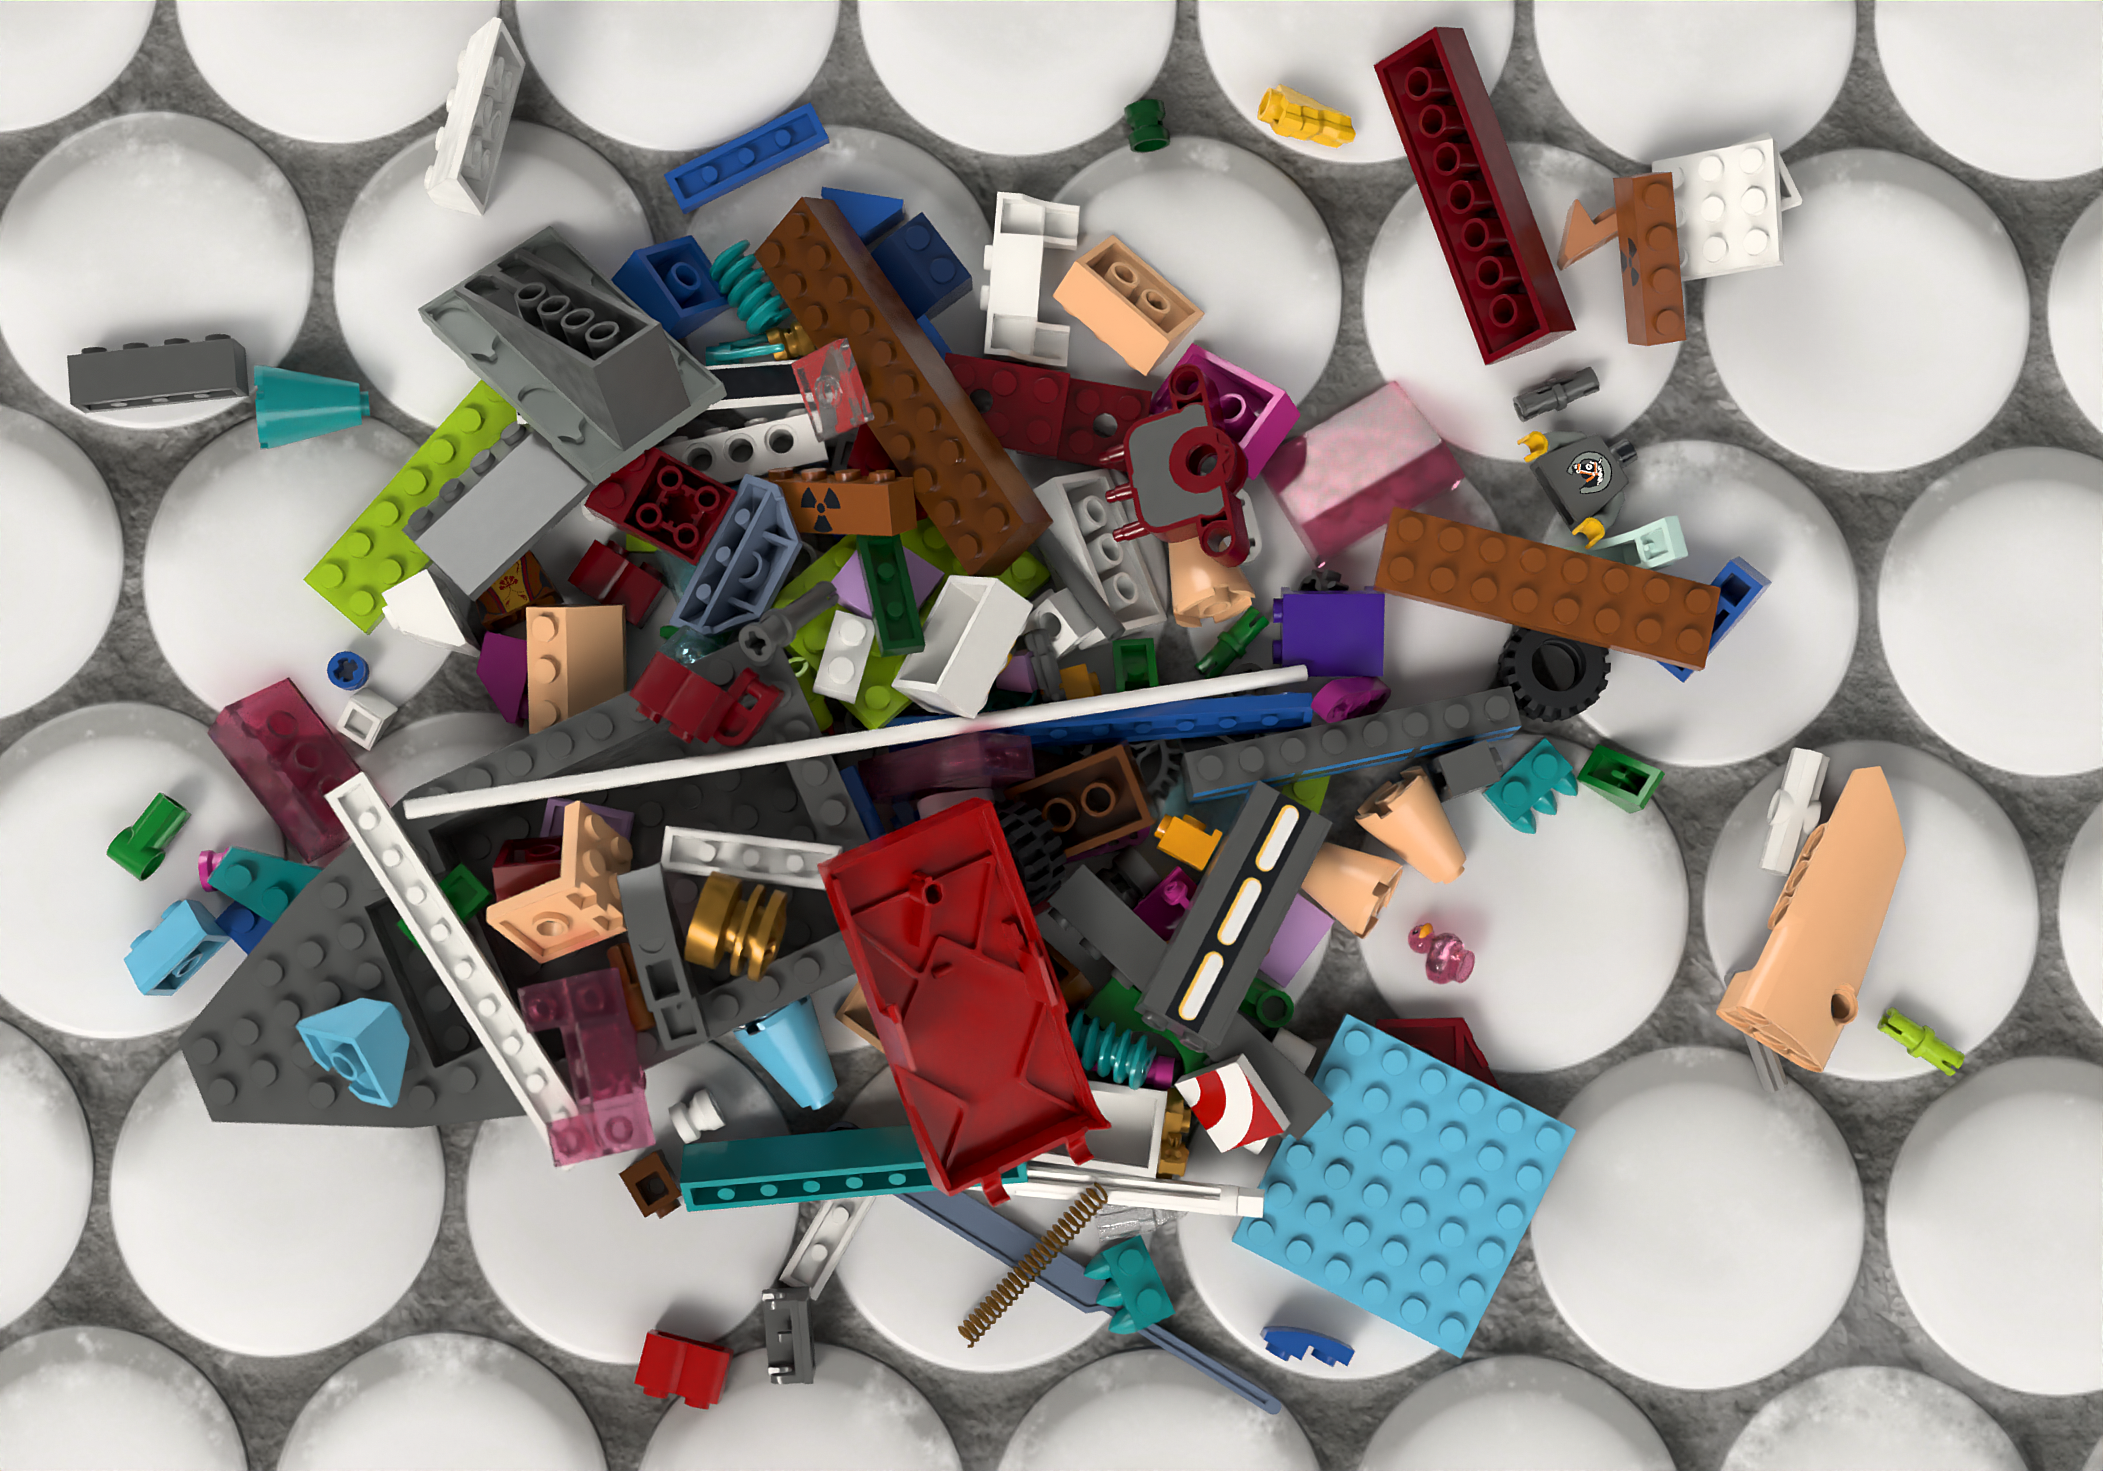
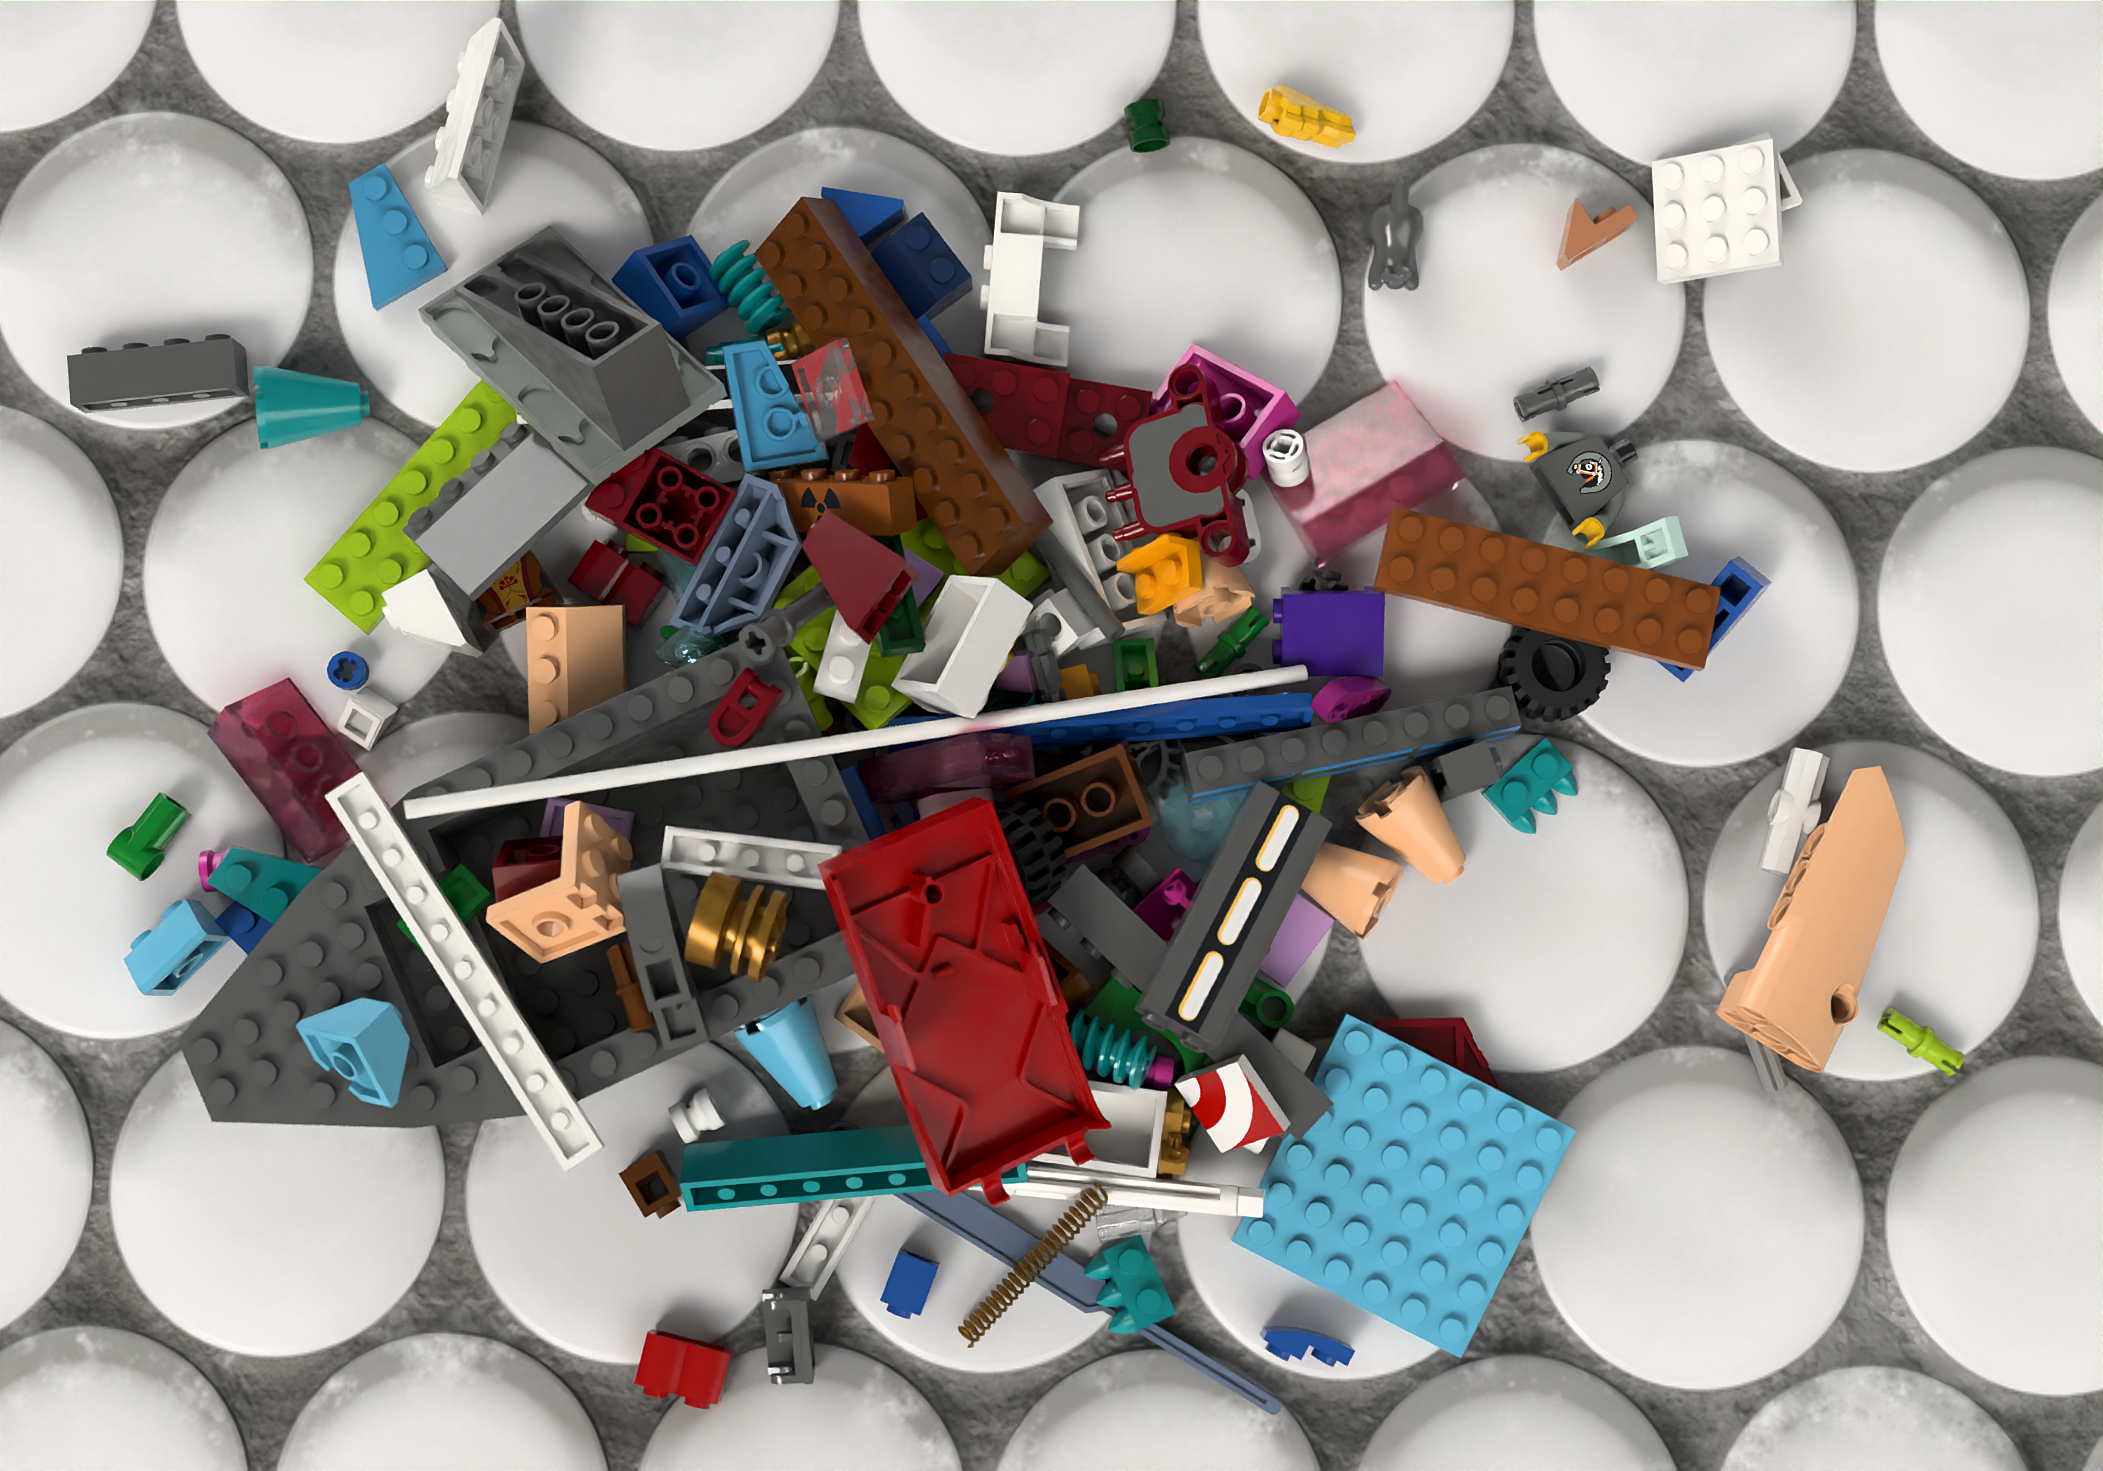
(391, 238): none -> dark azure wing
(505, 675): magenta slope -> none
(600, 1063): clear pink bracket -> none
(682, 698): dark red brick -> none
(747, 158): blue plate -> none
(766, 415): none -> dark azure wing
(858, 573): none -> dark red slope
(909, 1284): none -> blue brick
(1127, 304): light nougat slope -> none
(1164, 571): none -> light orange bracket
(1186, 840): light orange brick -> none
(1286, 458): none -> white wheel
(1395, 232): none -> dark grey animal
(1446, 955): clear pink animal -> none
(1474, 195): dark red slope -> none
(1620, 778): green slope -> none
(1649, 258): dark orange brick -> none

